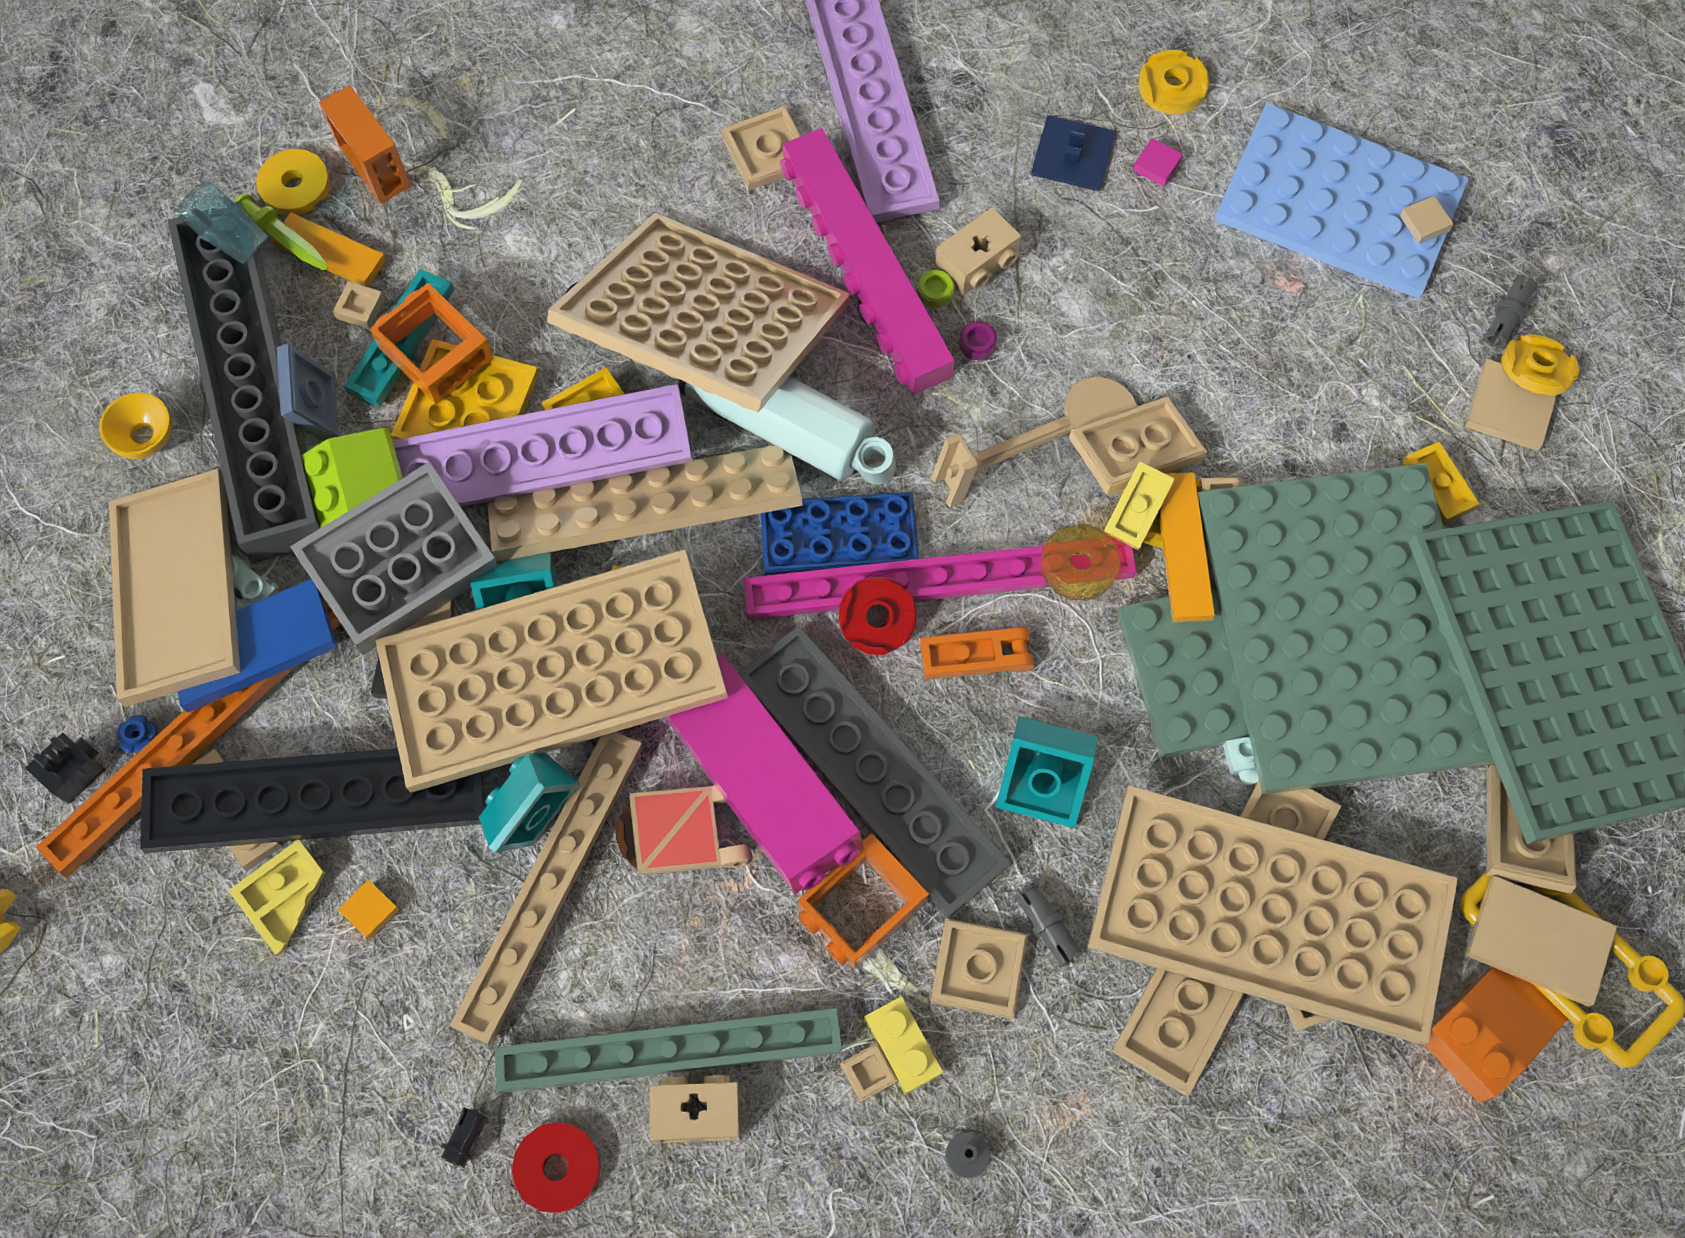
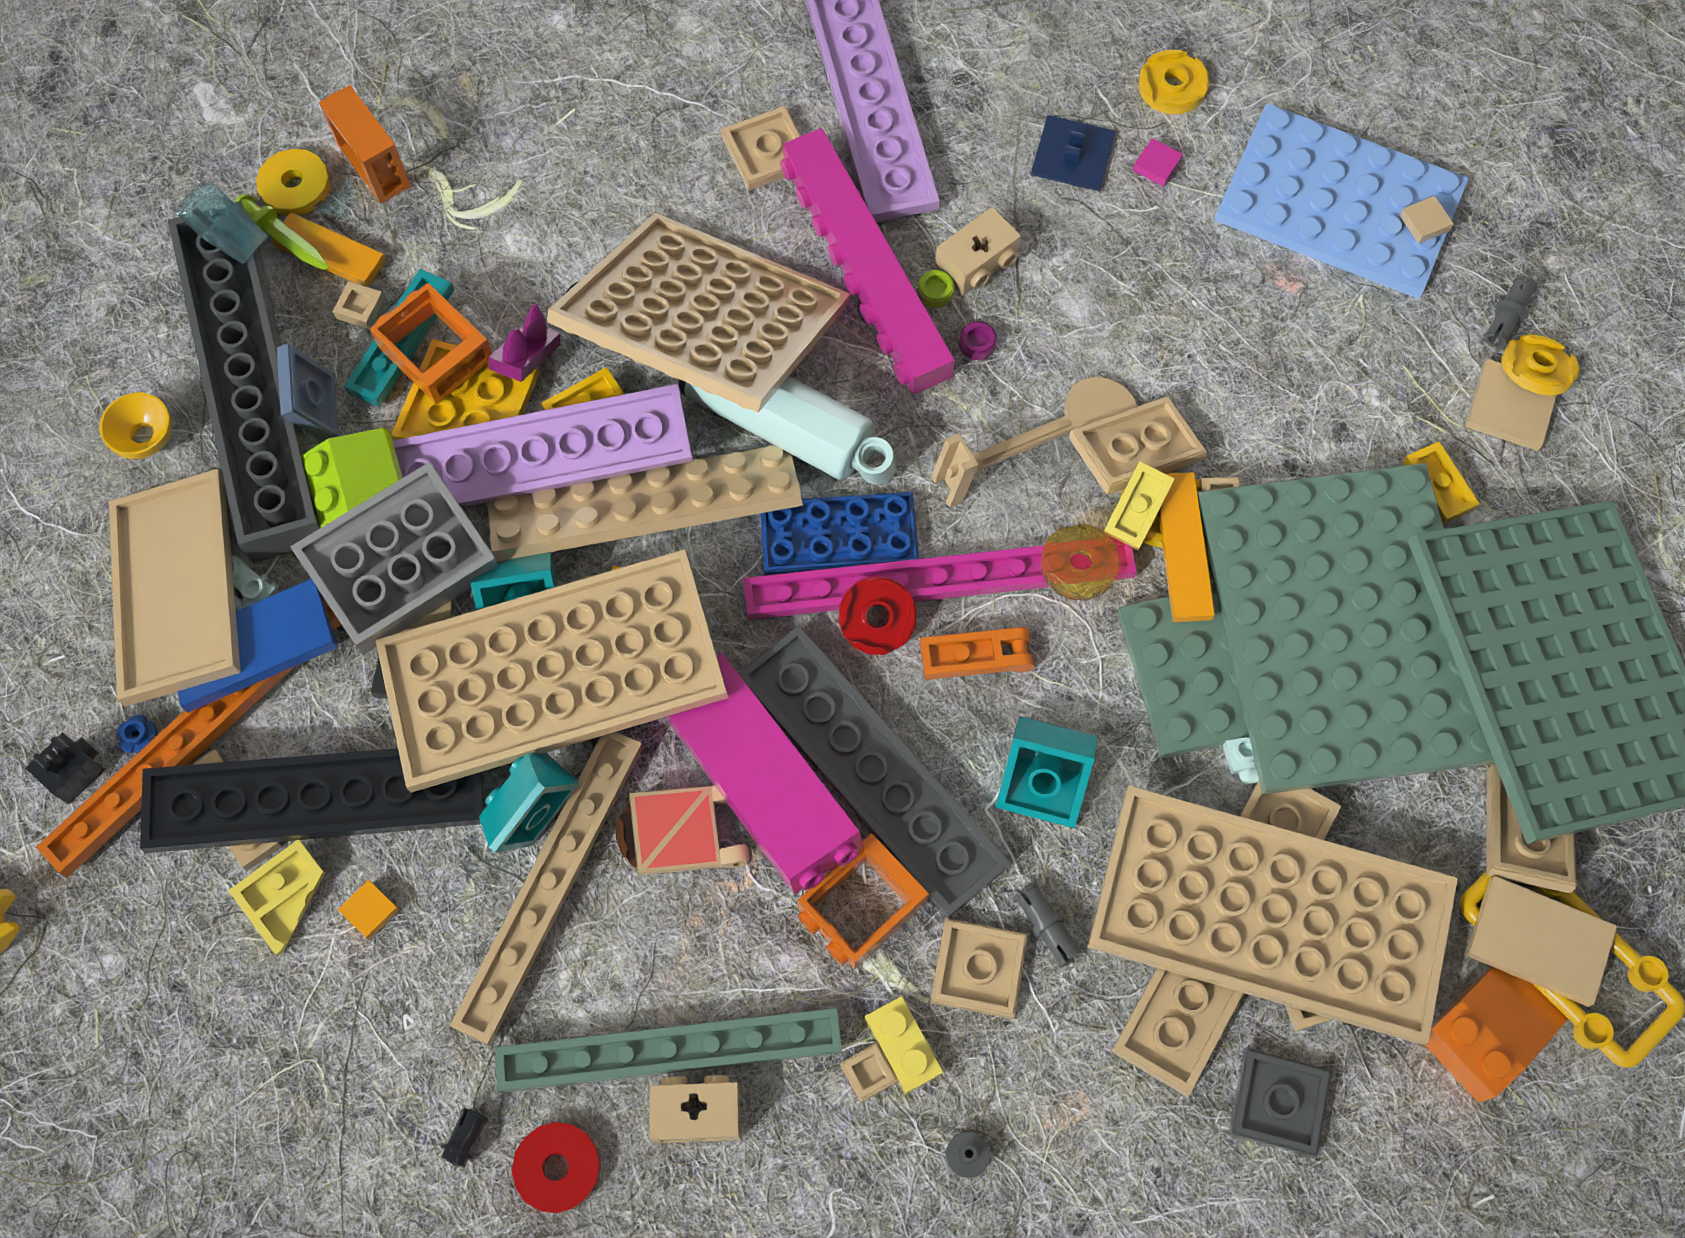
(525, 347): none -> magenta tile
(1280, 1103): none -> dark grey tile

